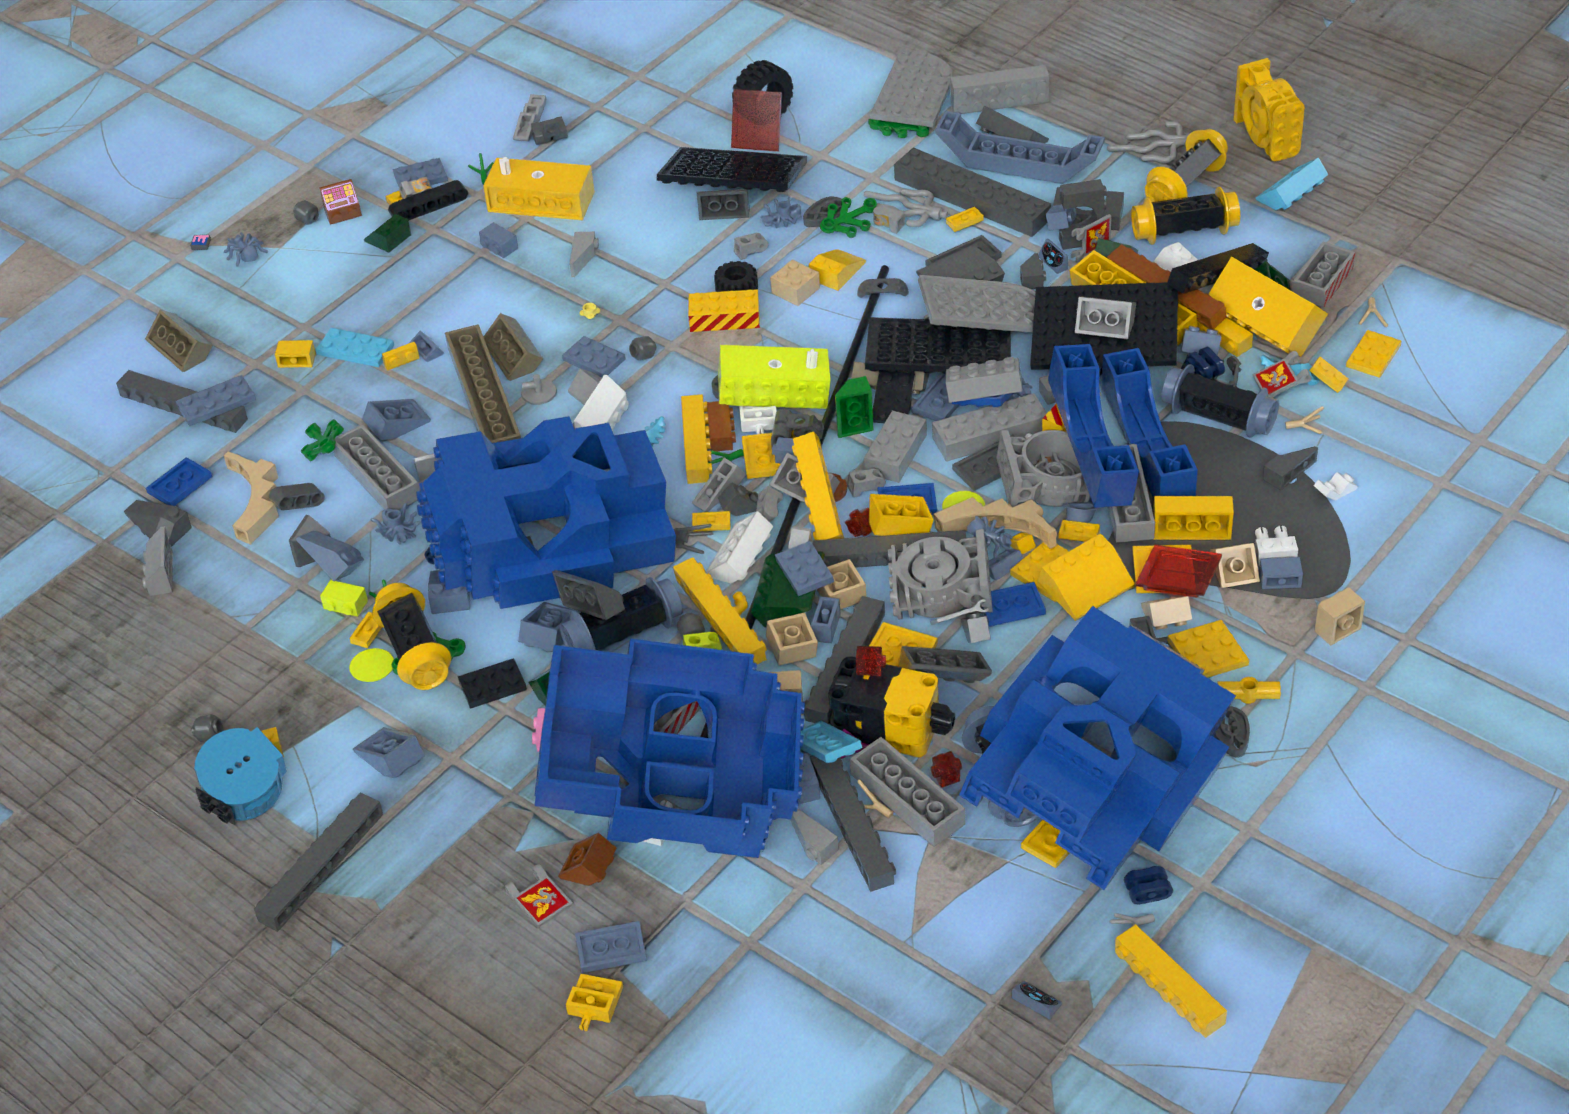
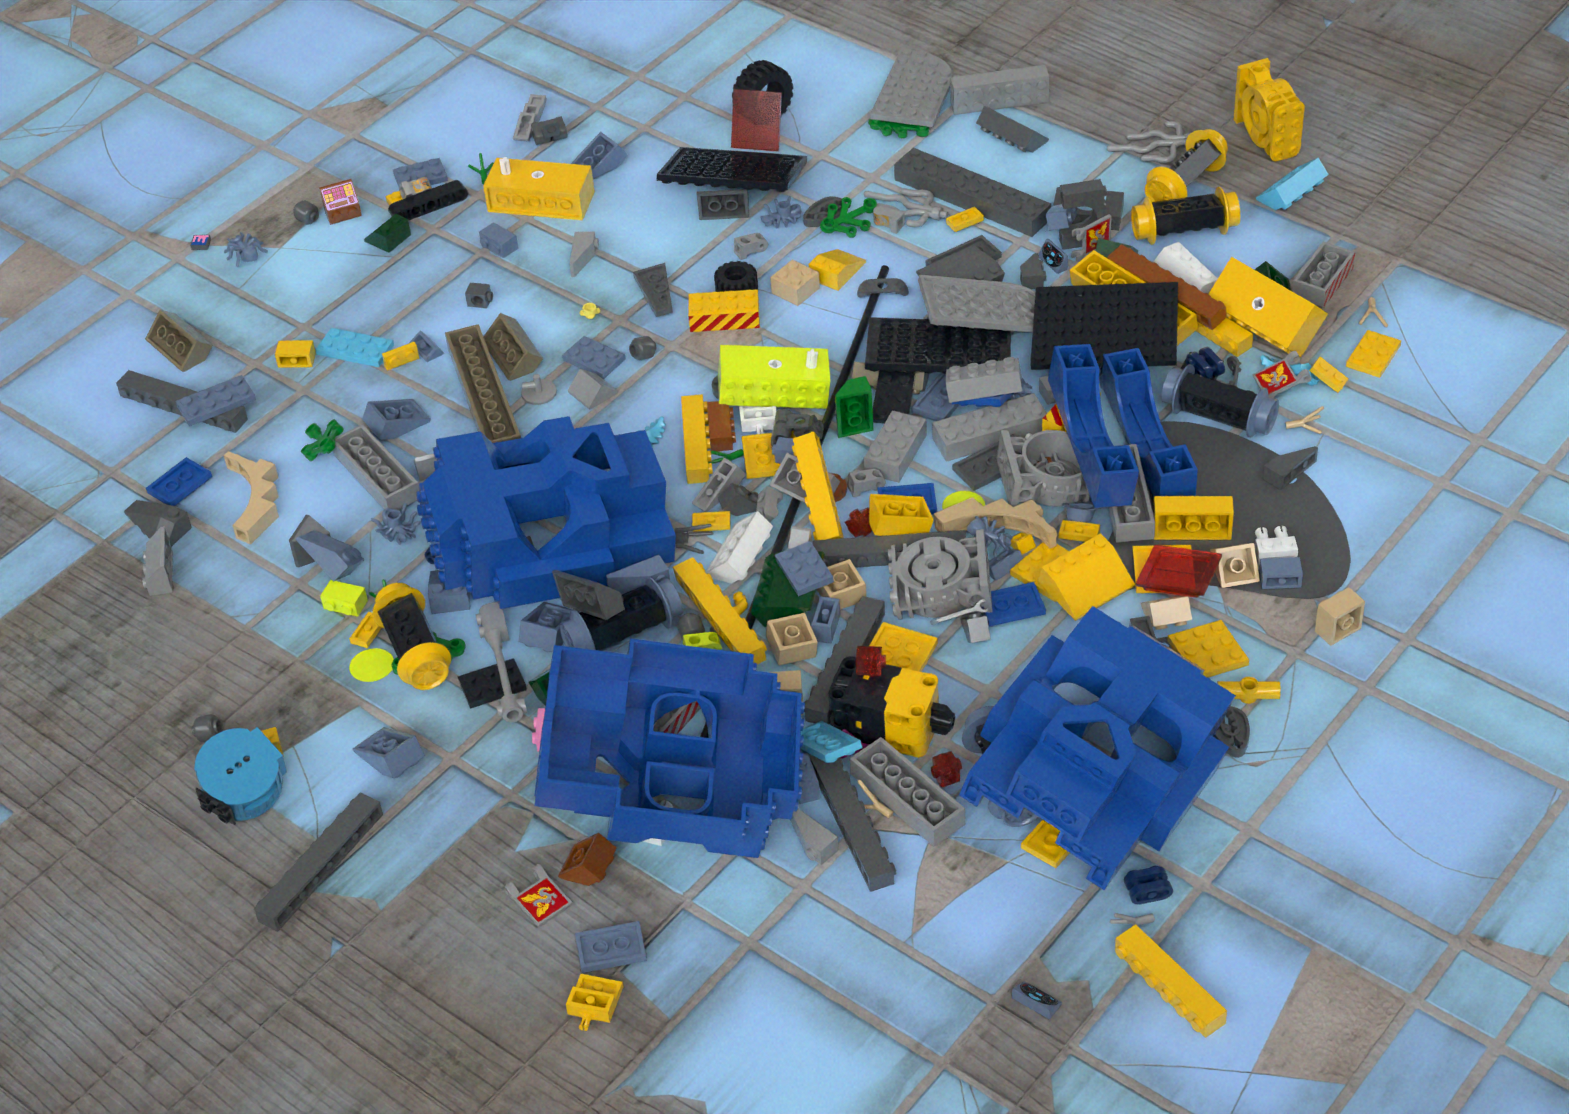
(296, 496): dark grey beam -> none
(478, 295): none -> dark grey brick
(495, 632): none -> light grey bar
(601, 155): none -> sand blue slope
(603, 405): white slope -> none
(636, 575): none -> sand blue slope
(655, 288): none -> dark grey wing
(946, 663): dark grey slope -> none
(1015, 155): sand blue slope -> none
(1105, 317): light grey slope -> none
(1194, 340): sand blue brick -> none
(1207, 270): black brick -> none
(1337, 487): white slope -> none

